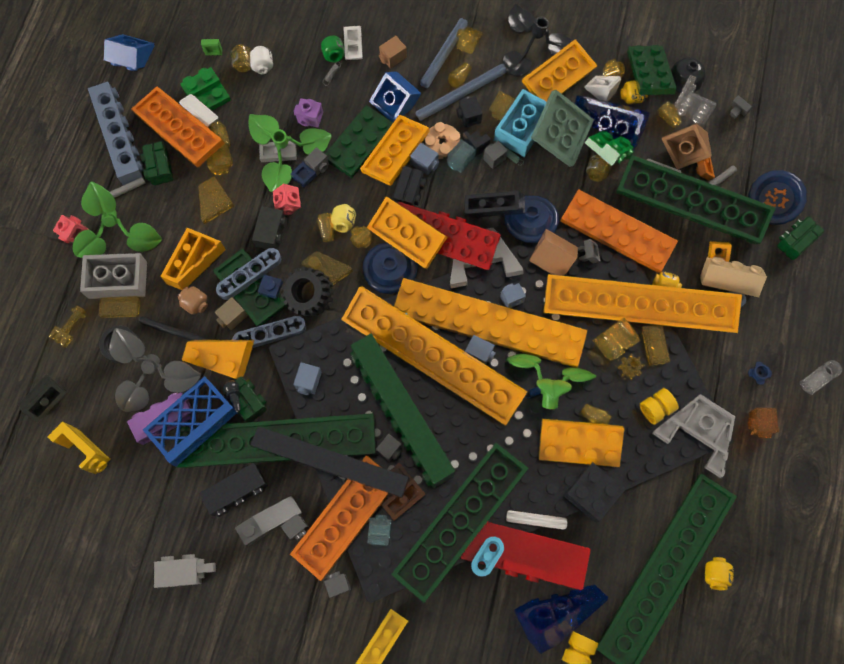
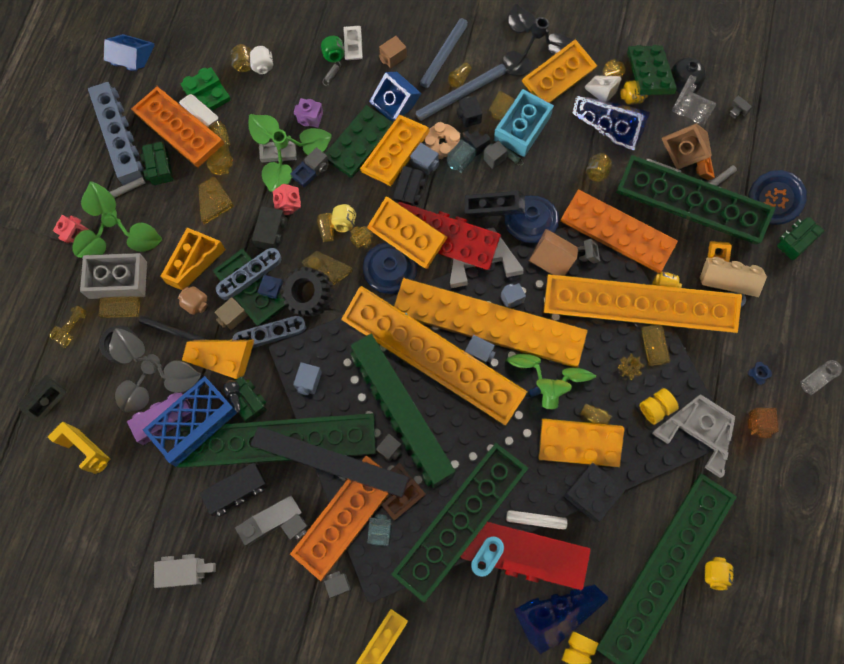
(211, 46): bright green tile -> none
(468, 39): clear yellow slope -> none
(562, 128): sand green plate -> none
(610, 149): green plate -> none
(616, 338): clear yellow brick -> none
(669, 114): clear yellow cone -> none

